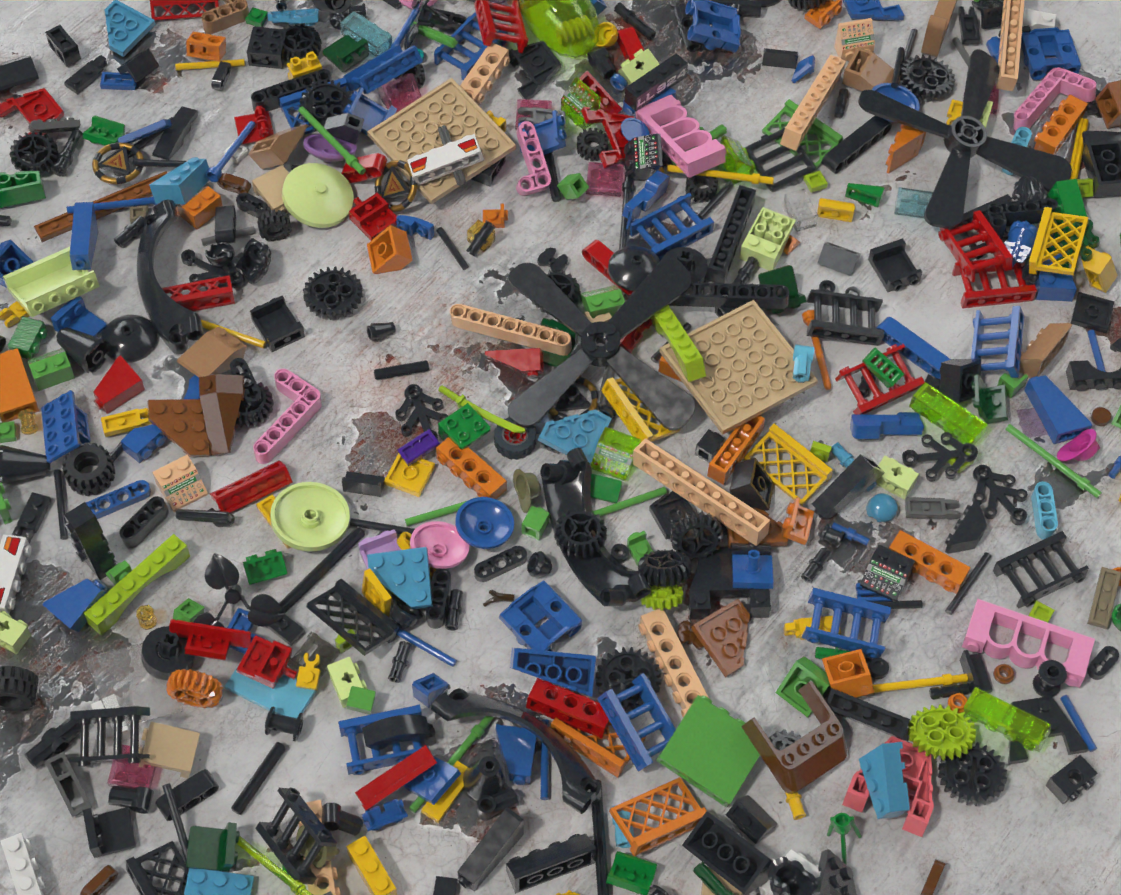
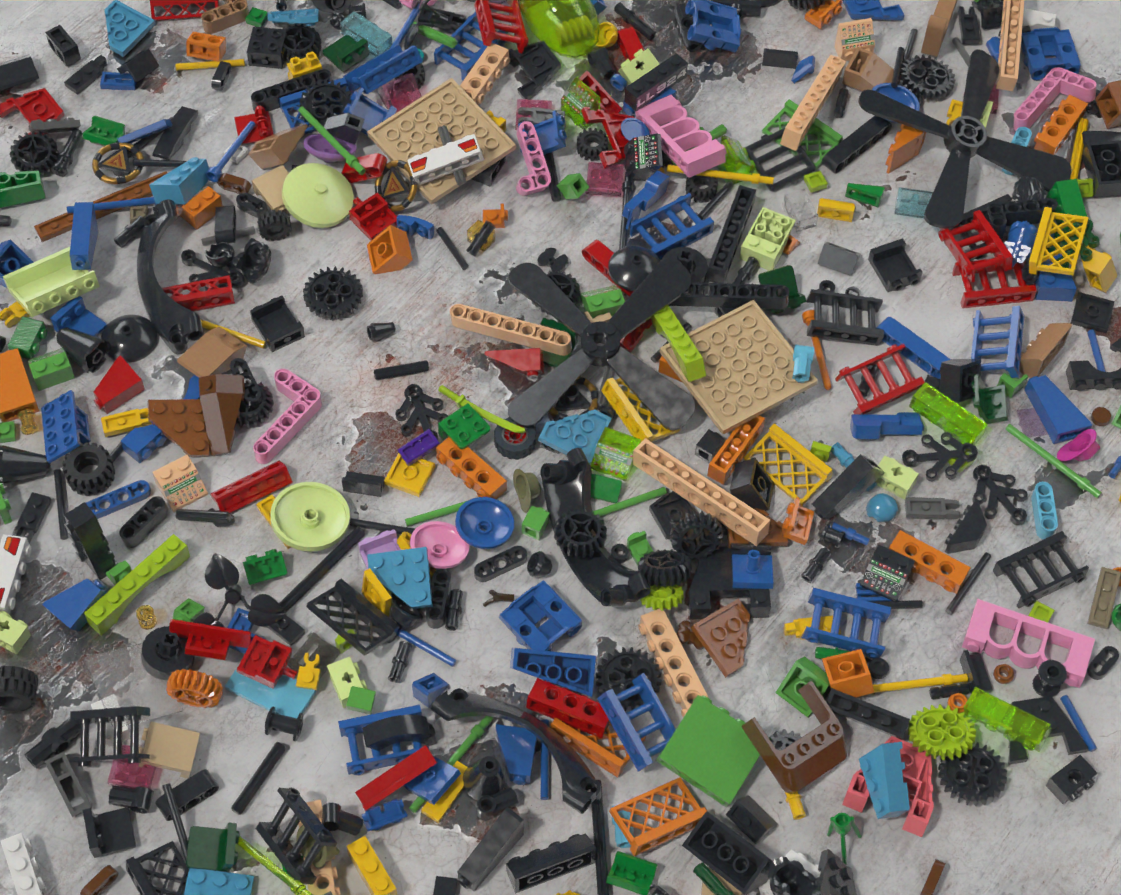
(892, 368): green slope -> none

